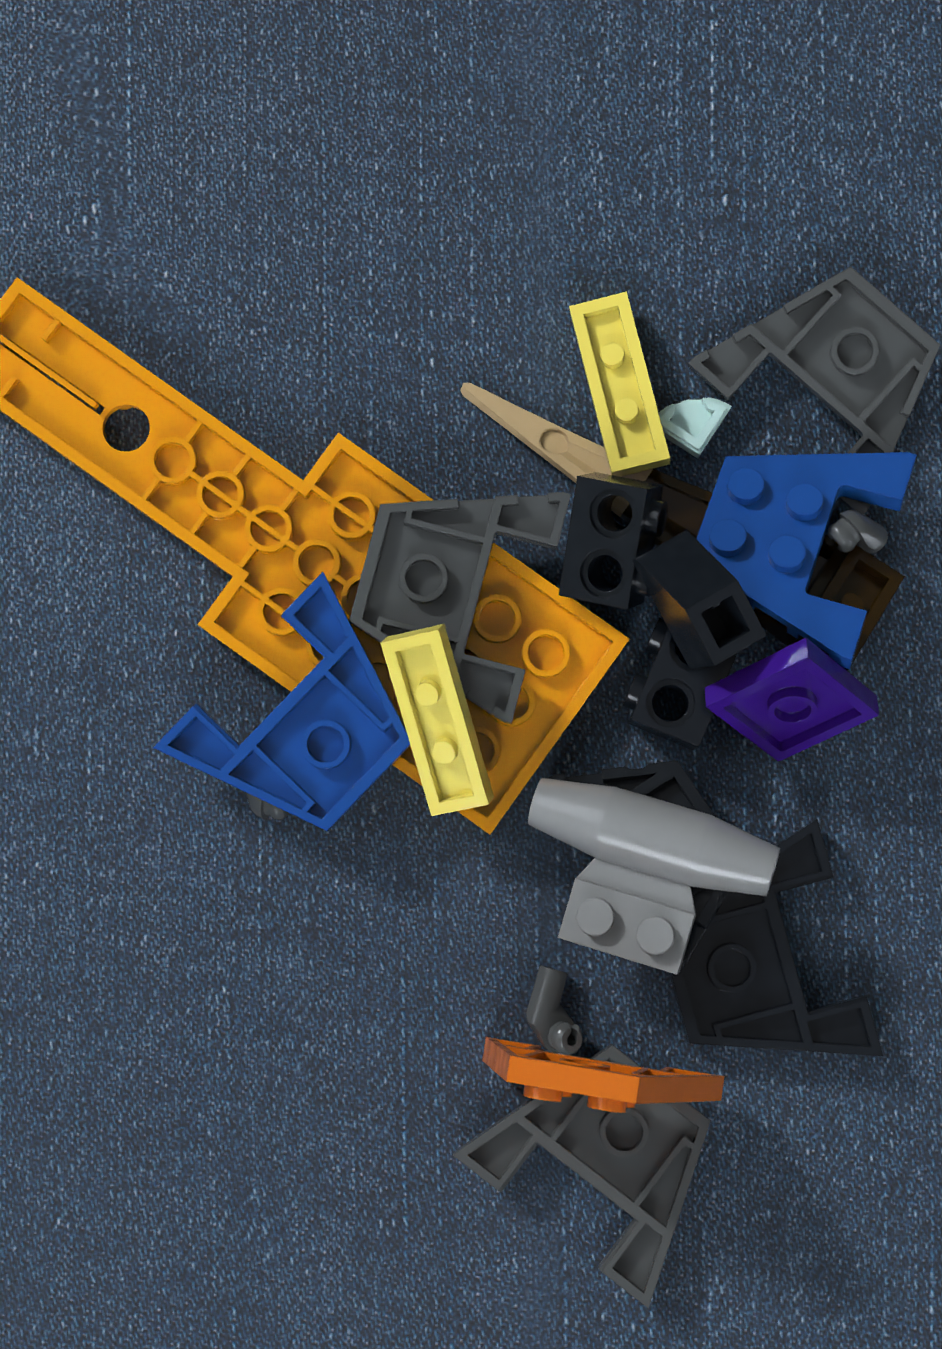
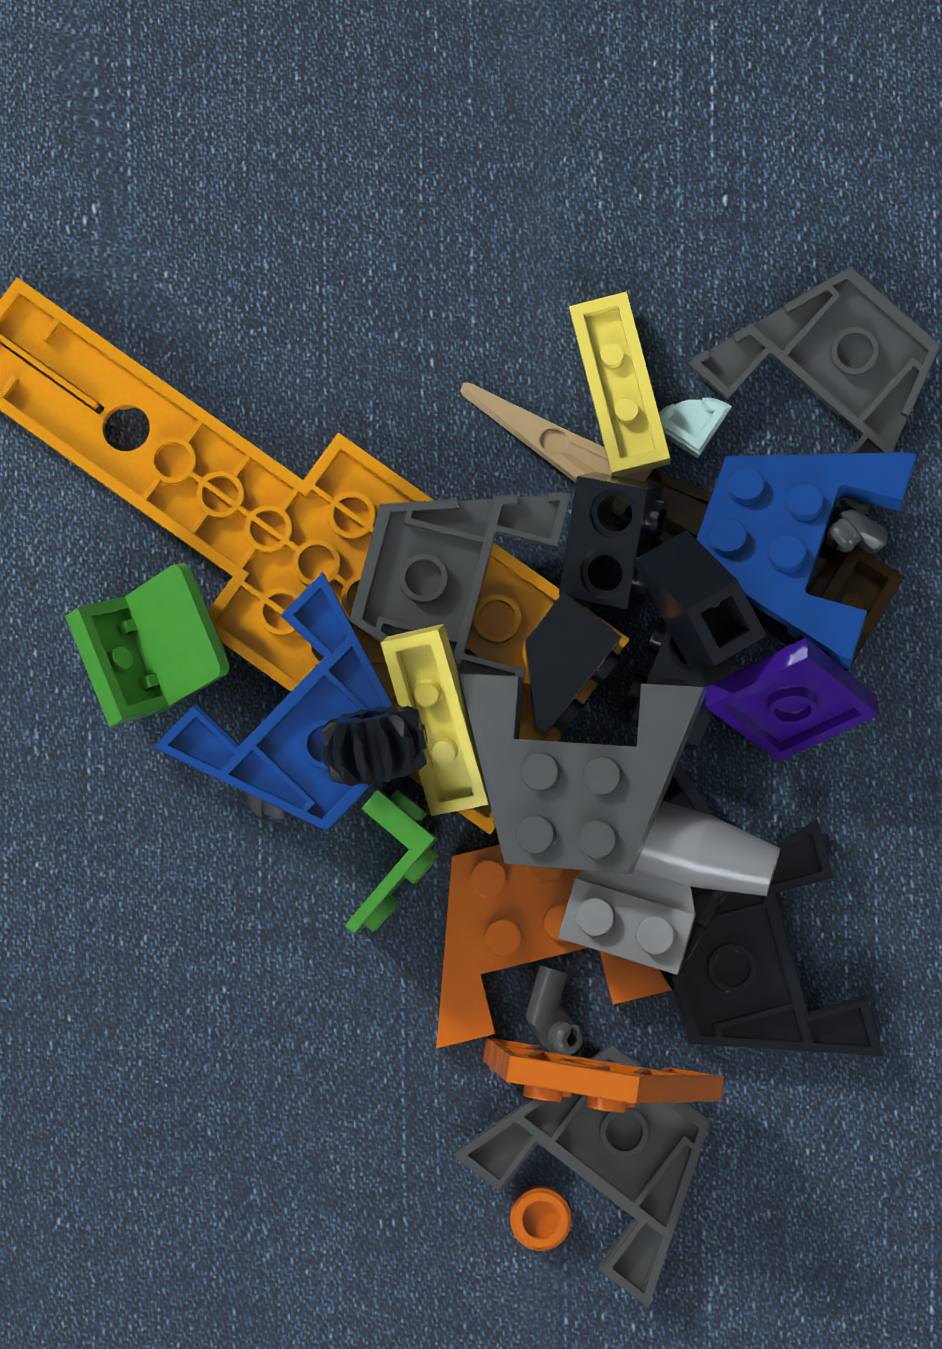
(149, 646): none -> bright green bracket
(374, 745): none -> black gear
(402, 820): none -> bright green bracket
(506, 919): none -> orange wing
(540, 1218): none -> orange tile
(562, 658): none -> black slope
(576, 800): none -> dark grey wing

